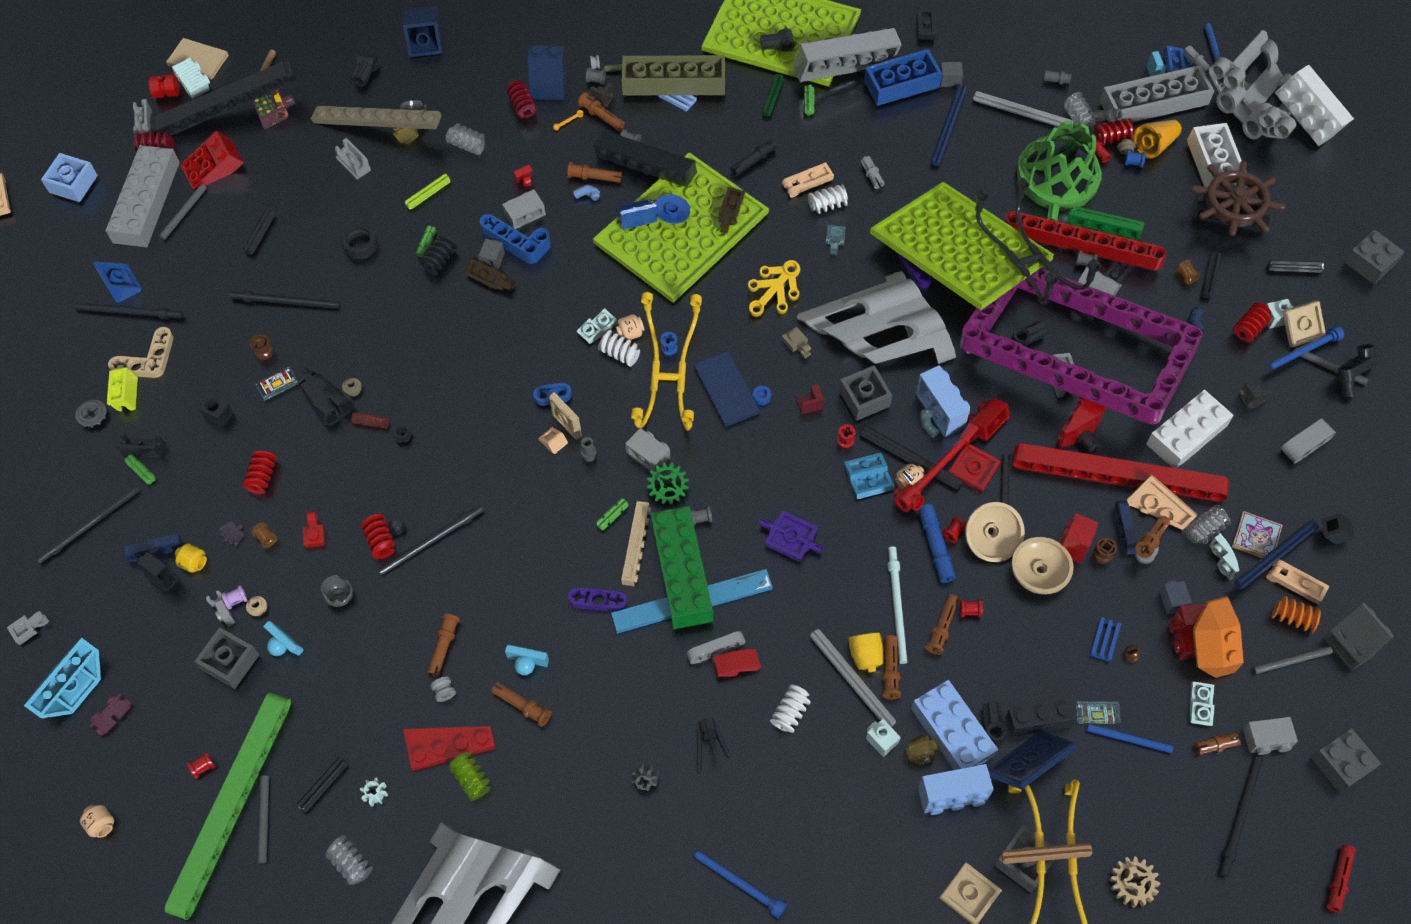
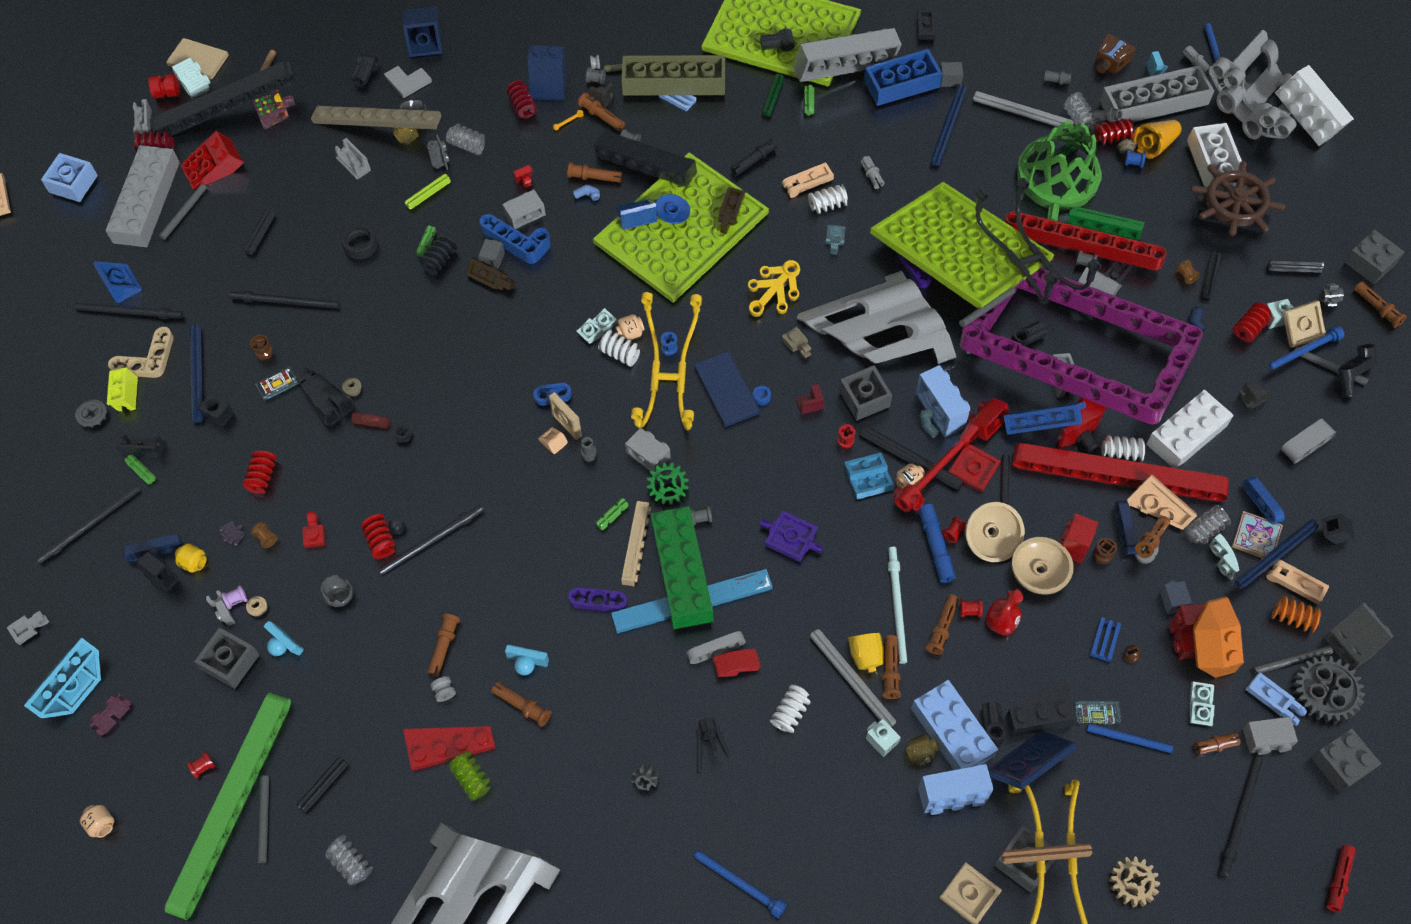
(195, 373): none -> dark blue axle
(368, 794): light aqua gear -> none
(406, 84): none -> light grey tile
(437, 154): none -> dark grey hinge
(980, 311): none -> dark grey bar
(1005, 614): none -> red piece
(1044, 418): none -> blue fence
(1101, 152): red pin -> none
(1113, 54): none -> reddish brown torso
(1123, 448): none -> white piece
(1176, 59): blue wing -> none
(1263, 500): none -> blue beam
(1275, 698): none -> light blue hinge
(1331, 294): none -> dark grey gear
(1348, 697): none -> dark grey gear
(1386, 310): none -> dark orange pin

